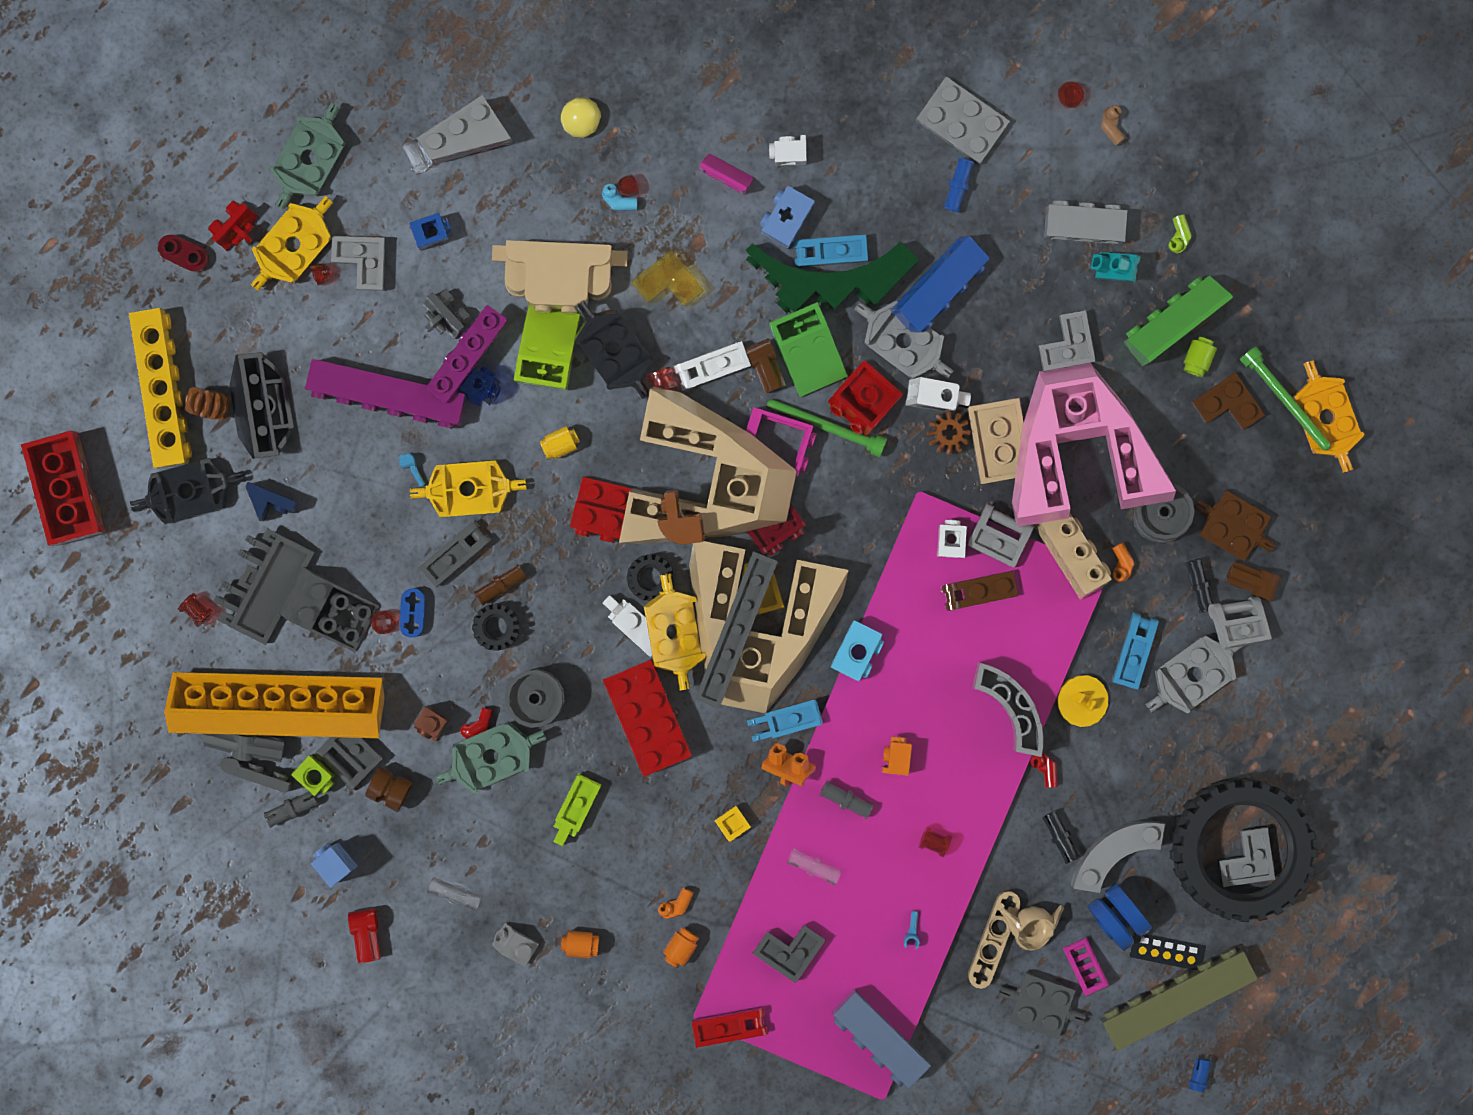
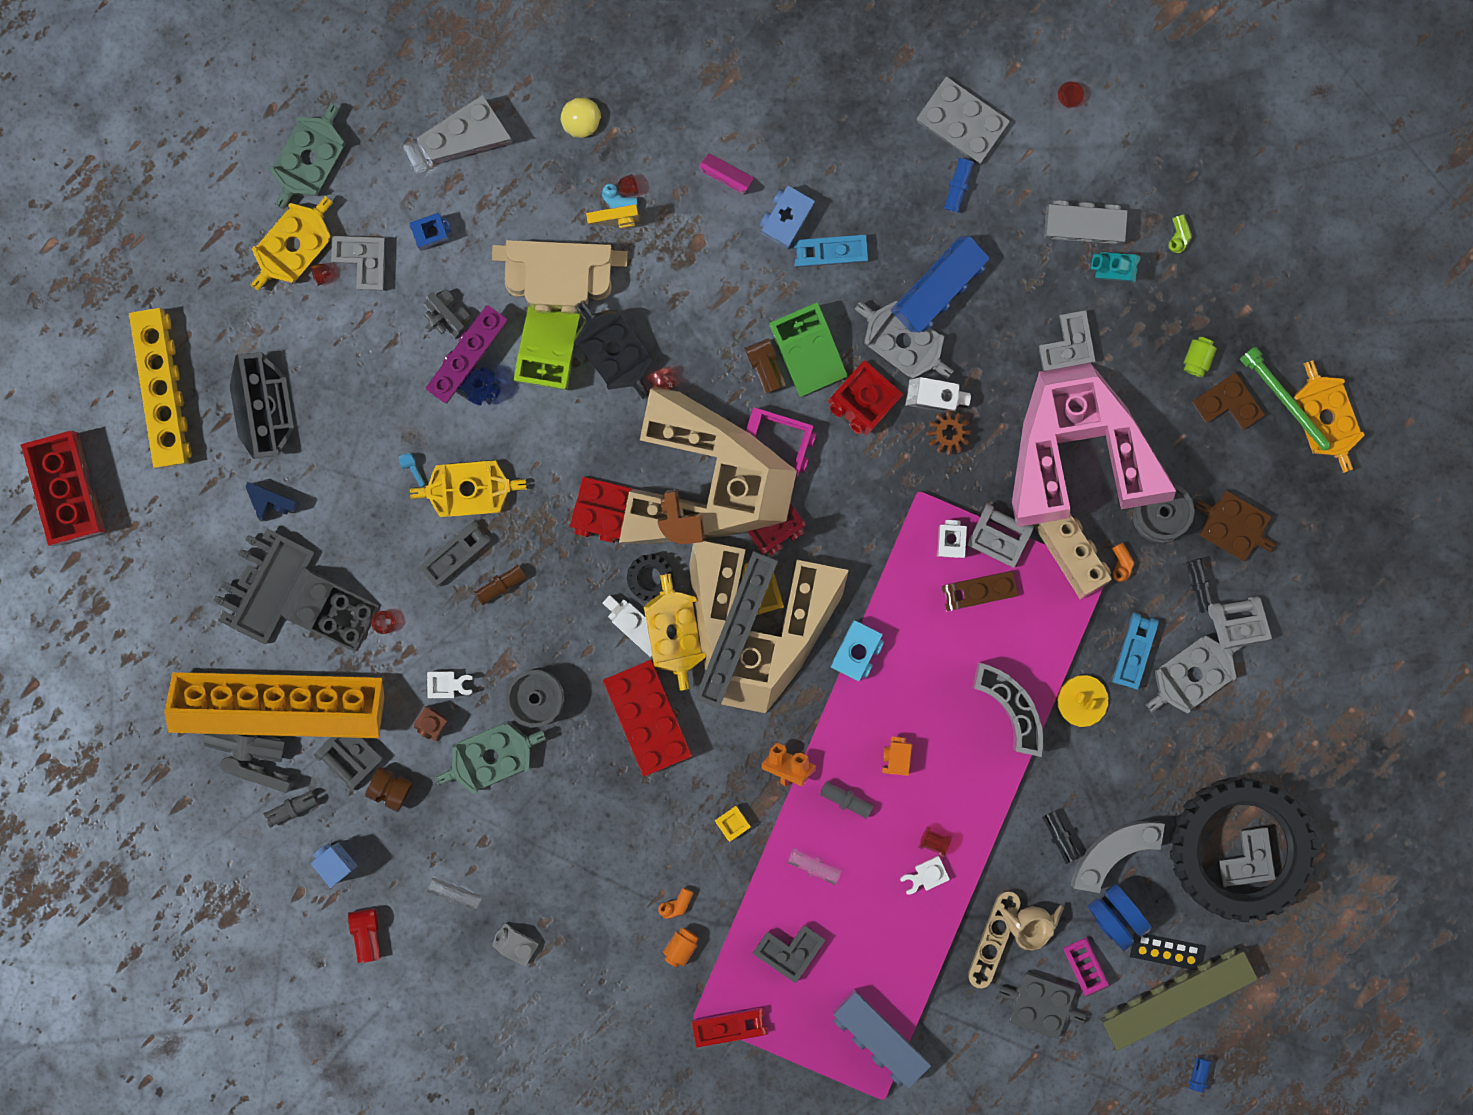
(182, 253): dark red plate -> none
(195, 610): clear red bush -> none
(207, 403): dark orange gear -> none
(208, 485): black plate -> none
(235, 228): red hips -> none
(302, 773): lime brick -> none
(383, 392): magenta brick -> none
(405, 612): blue beam -> none
(444, 684): none -> white plate
(479, 726): red arm -> none
(512, 627): black tyre -> none
(559, 443): yellow brick -> none
(575, 808): lime hinge -> none
(580, 944): orange brick -> none
(622, 216): none -> yellow wing
(668, 273): clear yellow plate -> none
(713, 365): white plate -> none
(788, 151): white brick -> none
(788, 720): dark azure hinge -> none
(798, 286): dark green arch -> none
(873, 443): bright green piece -> none
(912, 930): dark azure hand -> none
(929, 873): none -> white plate
(996, 438): tan plate -> none
(1047, 767): red arm -> none
(1110, 122): medium nougat arm -> none
(1176, 320): bright green slope -> none
(1257, 582): reddish brown piece -> none

